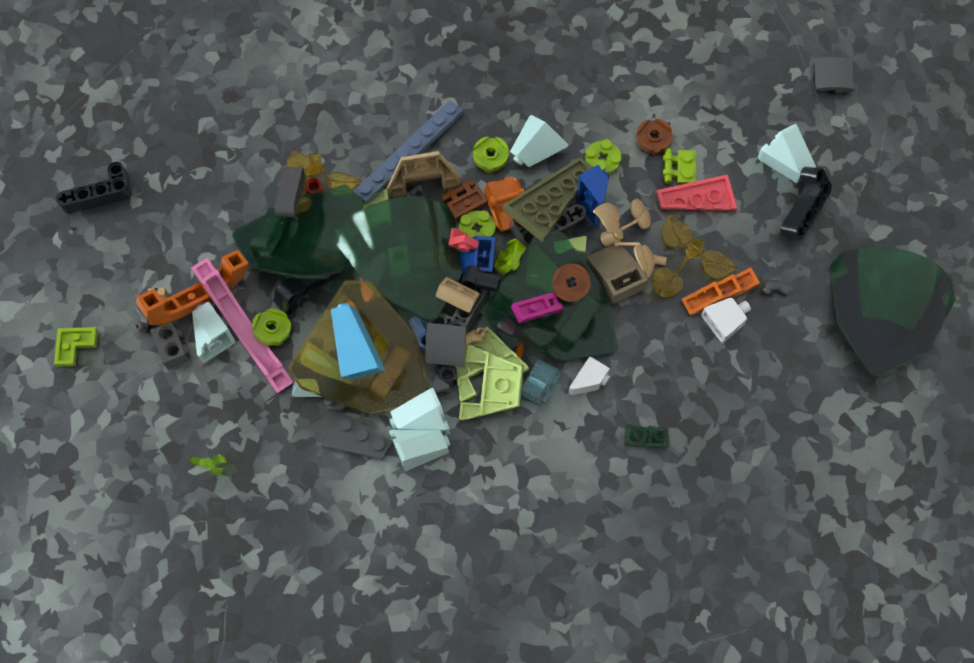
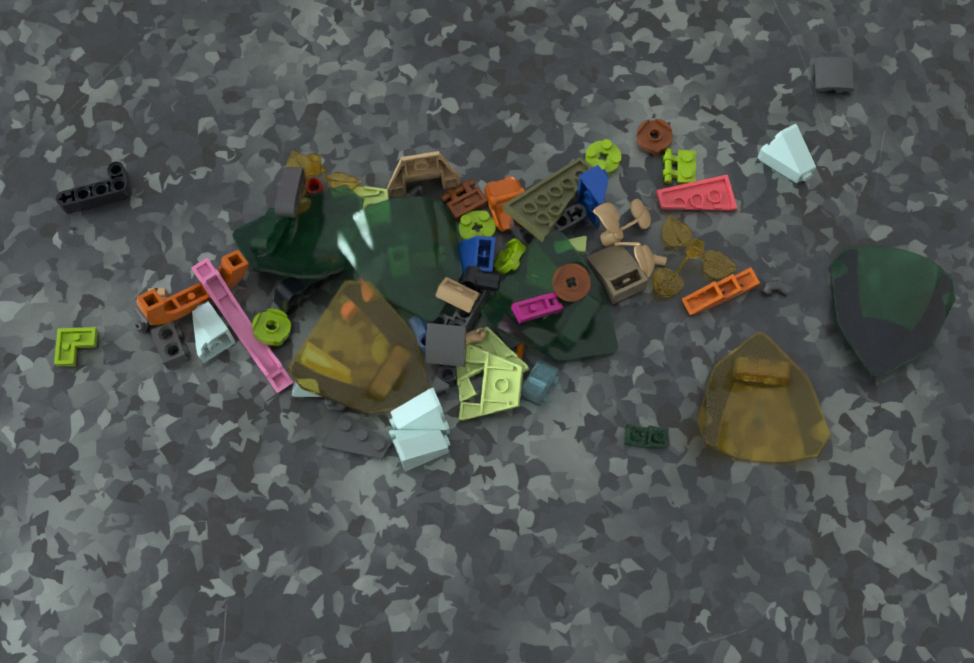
(210, 463): clear neon green bar -> none
(354, 346): medium azure slope -> none
(413, 146): sand blue plate -> none
(462, 242): coral bracket -> none
(493, 163): lime plate -> none
(536, 142): light aqua slope -> none
(590, 377): white slope -> none
(726, 317): white torso -> none
(762, 406): none -> clear yellow windscreen
(808, 205): black beam -> none

